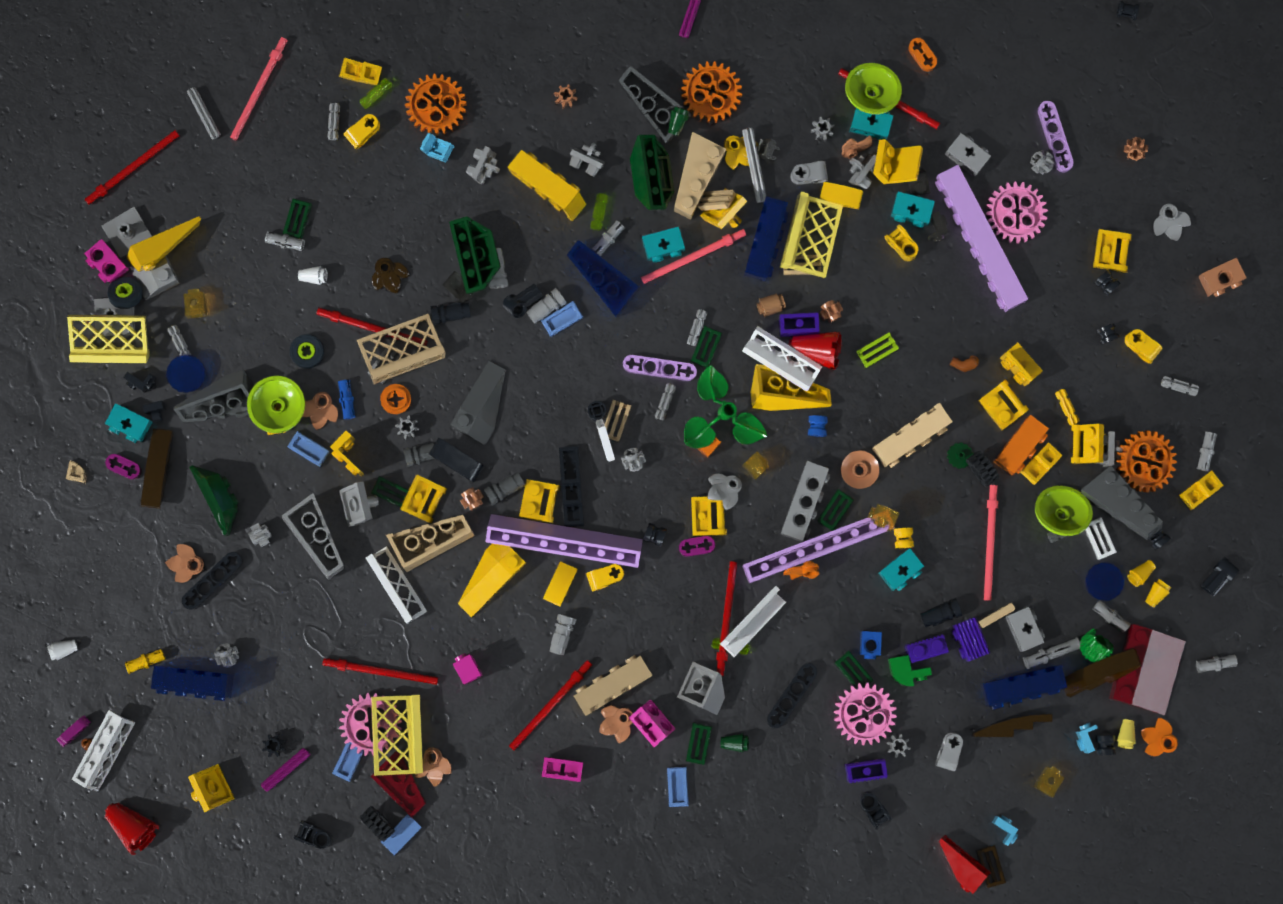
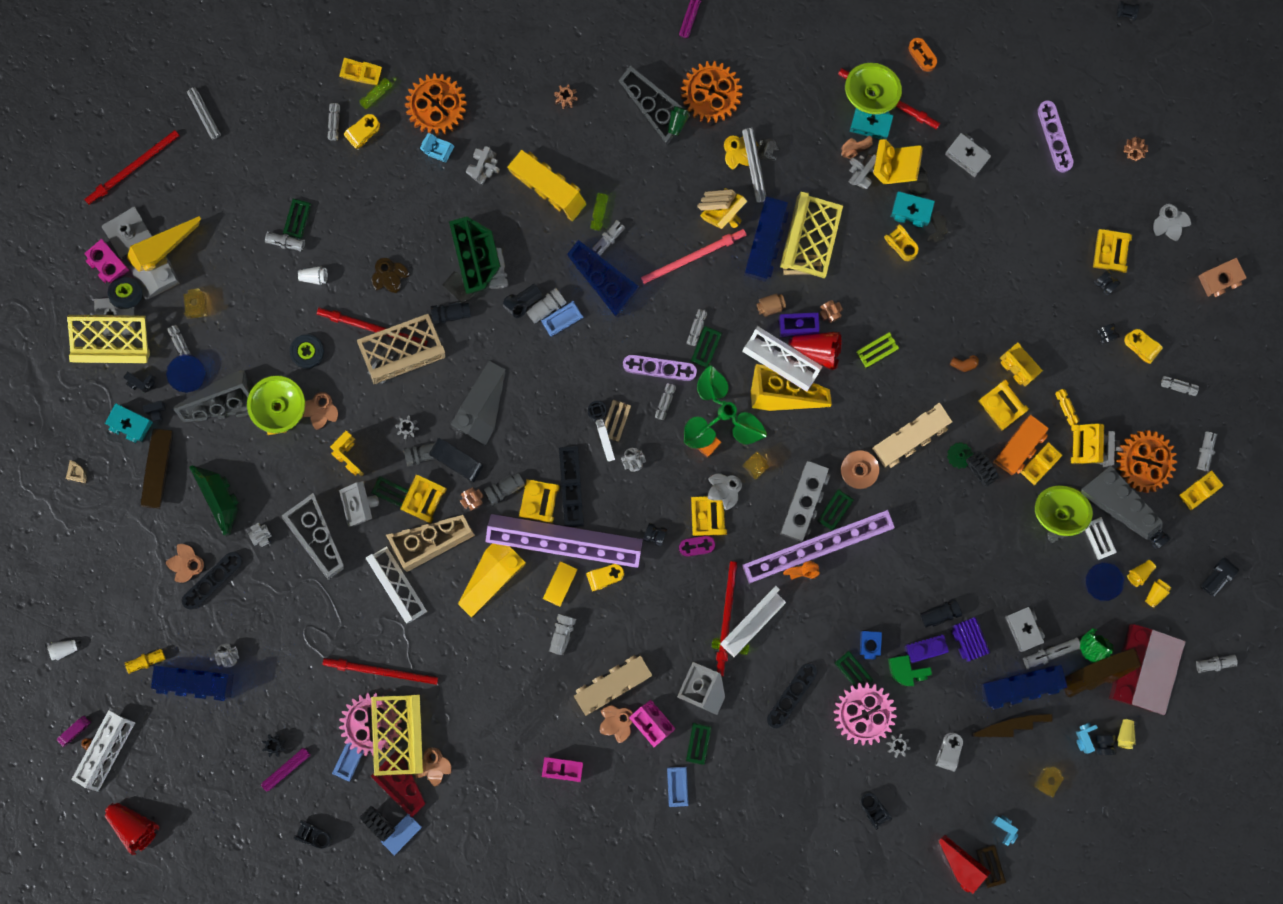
(125, 462): magenta beam -> none
(210, 788): yellow tile -> none
(274, 56): coral bar -> none
(308, 449): medium blue tile -> none
(346, 399): blue pin -> none
(388, 394): orange gear -> none
(467, 668): dark pink brick -> none
(575, 678): red bar -> none
(579, 156): light grey hips -> none
(651, 173): dark green wedge -> none
(653, 242): teal brick -> none
(699, 168): tan wedge -> none
(735, 742): dark green cone -> none
(813, 173): light grey piece -> none
(817, 426): blue wheel -> none
(820, 124): light grey gear -> none
(841, 195): yellow slope -> none
(866, 770): dark purple brick -> none
(883, 516): clear yellow brick -> none
(890, 572): teal brick -> none
(902, 533): yellow wheel -> none
(981, 238): lavender brick -> none
(992, 504): coral bar -> none
(996, 615): tan tile -> none
(1033, 212): bright pink gear -> none
(1042, 162): light grey gear -> none
(1111, 616): light grey pin -> none
(1156, 737): orange plate -> none

